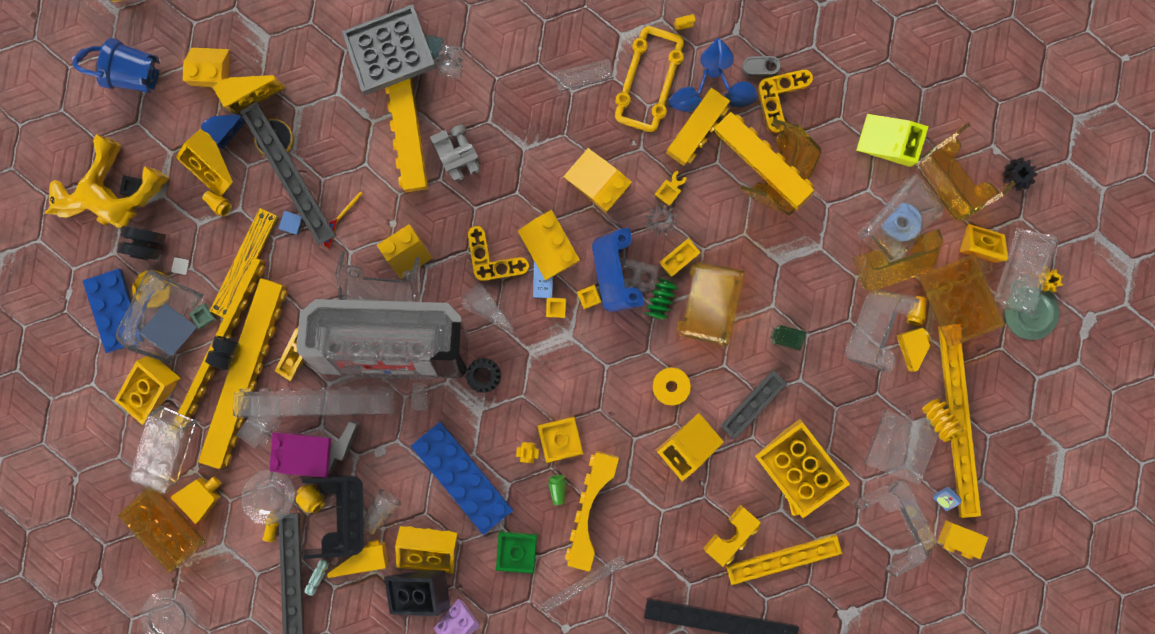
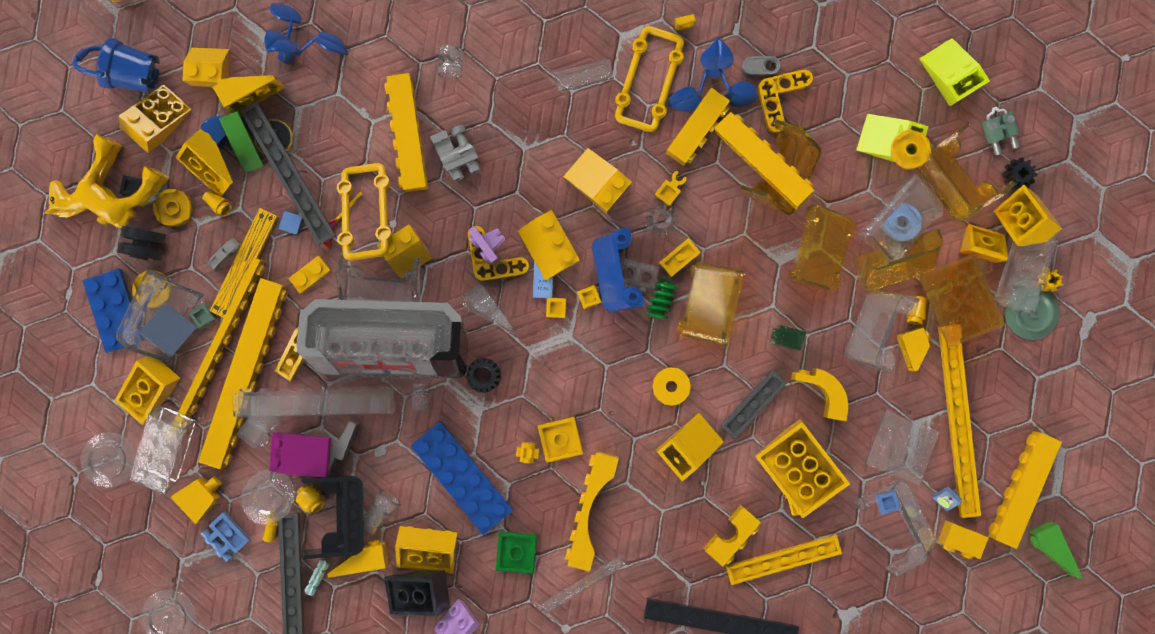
(108, 459): none -> clear piece
(154, 118): none -> yellow slope
(161, 529): clear yellow brick -> none
(173, 208): none -> yellow tile
(180, 266): white sticker -> none
(222, 352): black wheel -> none
(224, 254): none -> light grey piece
(229, 533): none -> medium blue plate
(241, 141): none -> bright green slope
(287, 49): none -> blue plant
(309, 274): none -> yellow plate
(383, 233): none -> yellow bar
(388, 50): plate -> none
(434, 44): clear light blue plate -> none
(488, 243): none -> lavender plate
(557, 488): bright green cone -> none
(822, 248): none -> clear yellow windscreen
(835, 396): none -> yellow arch
(887, 502): none -> medium blue tile
(902, 157): none -> yellow tile
(941, 421): yellow piece -> none
(954, 71): none -> neon yellow slope
(1001, 128): none -> sand green piece
(1024, 489): none -> yellow brick
(1027, 218): none -> yellow slope
(1052, 543): none -> bright green slope

